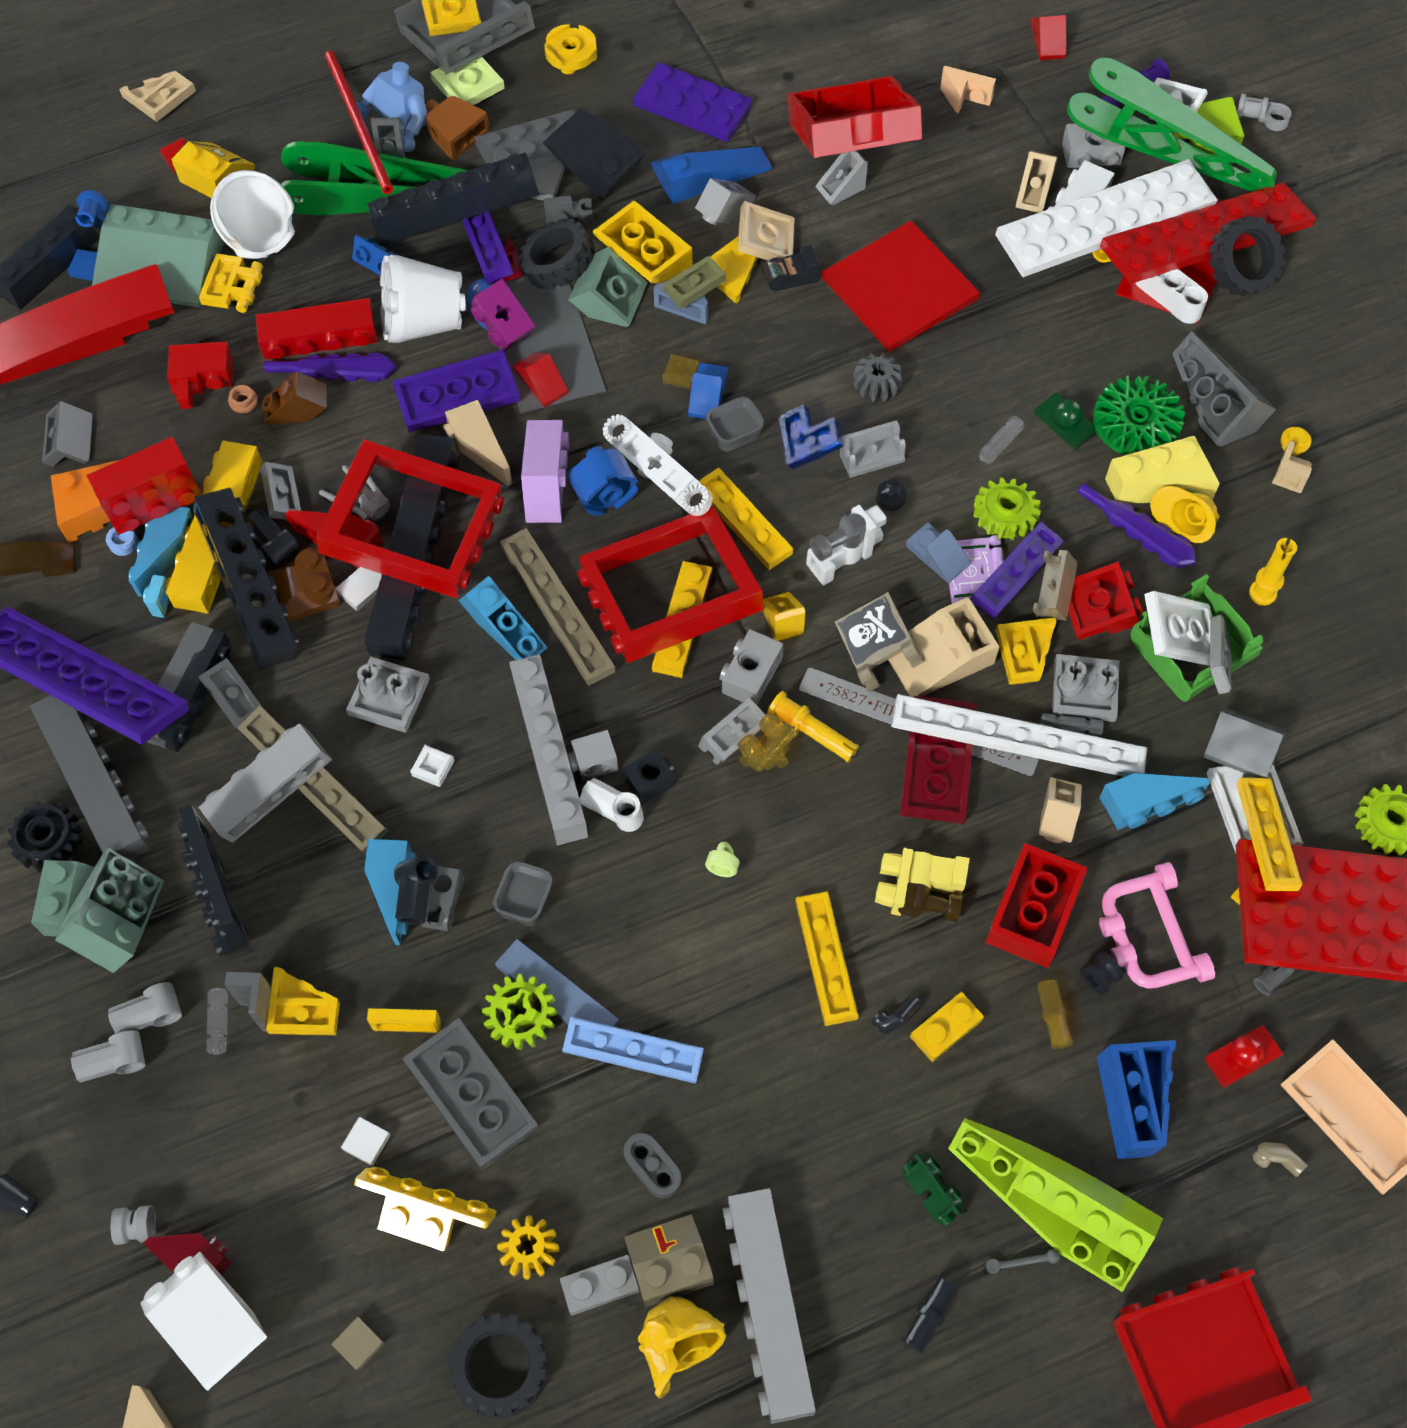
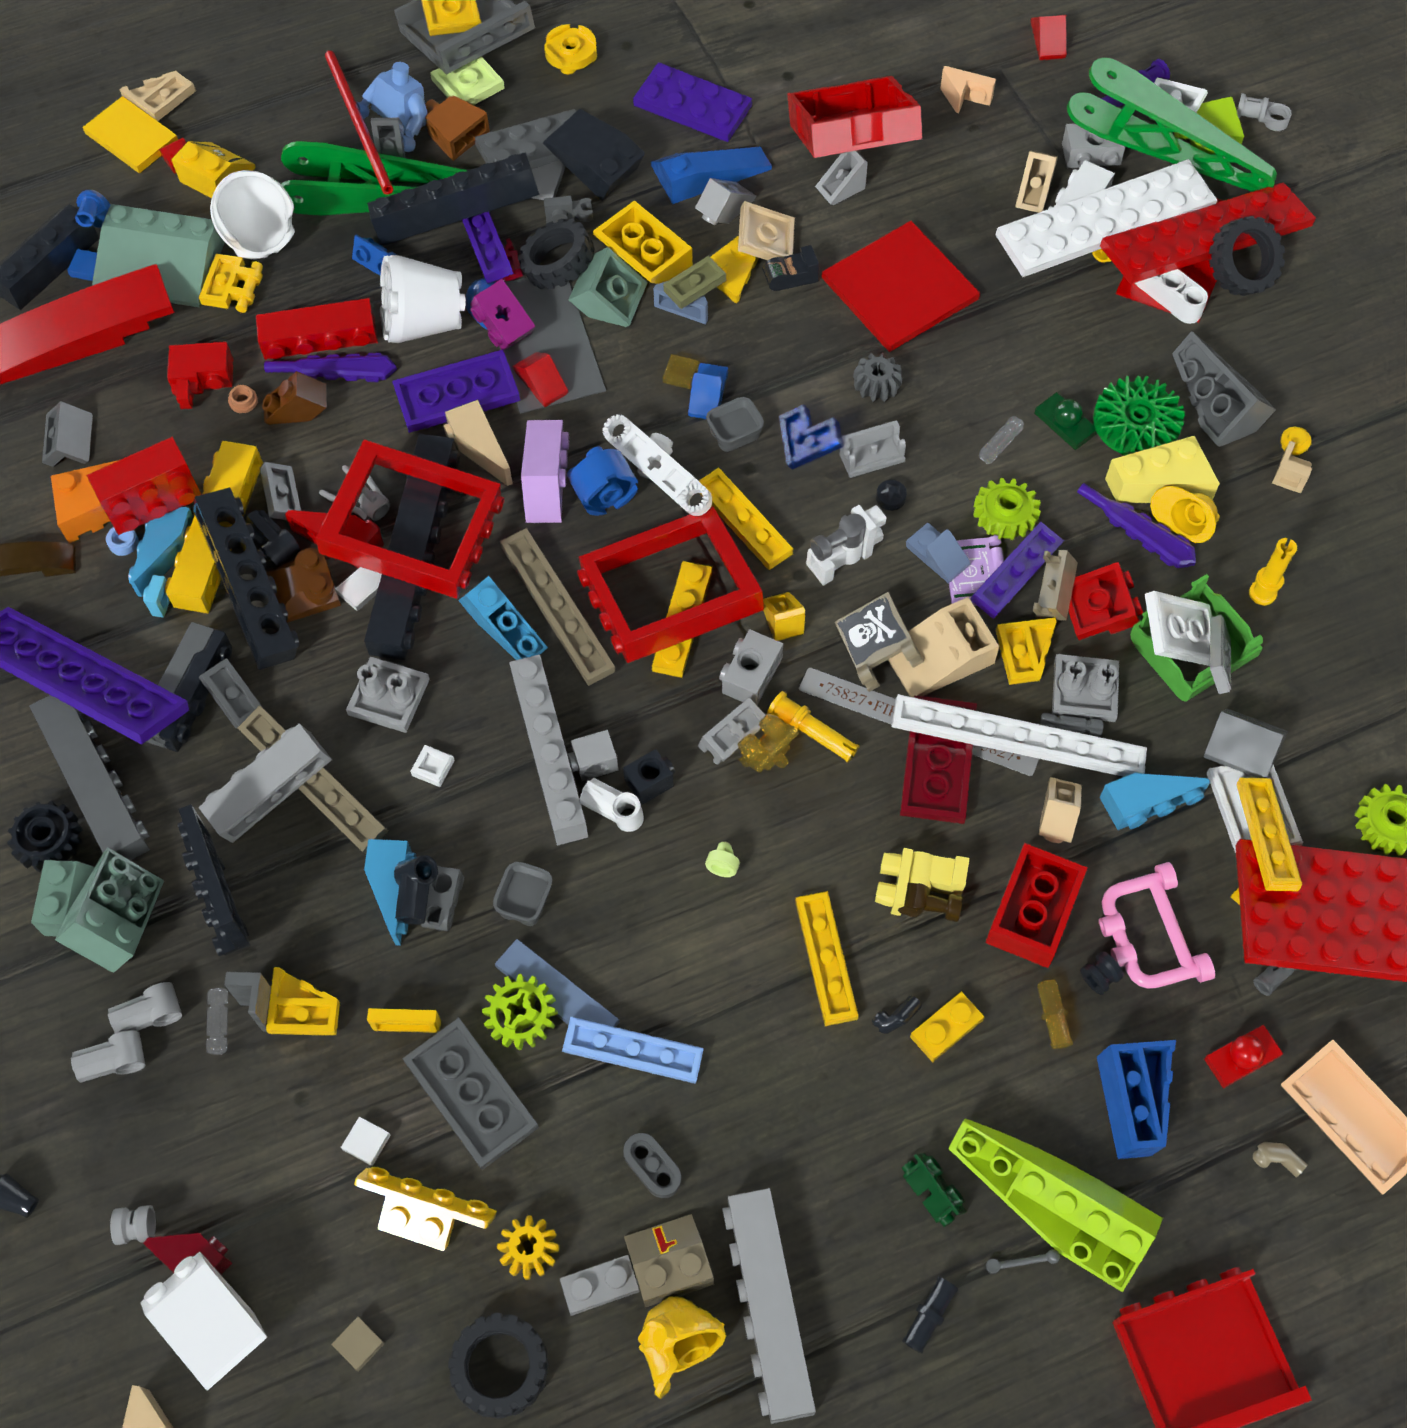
(130, 134): none -> yellow tile

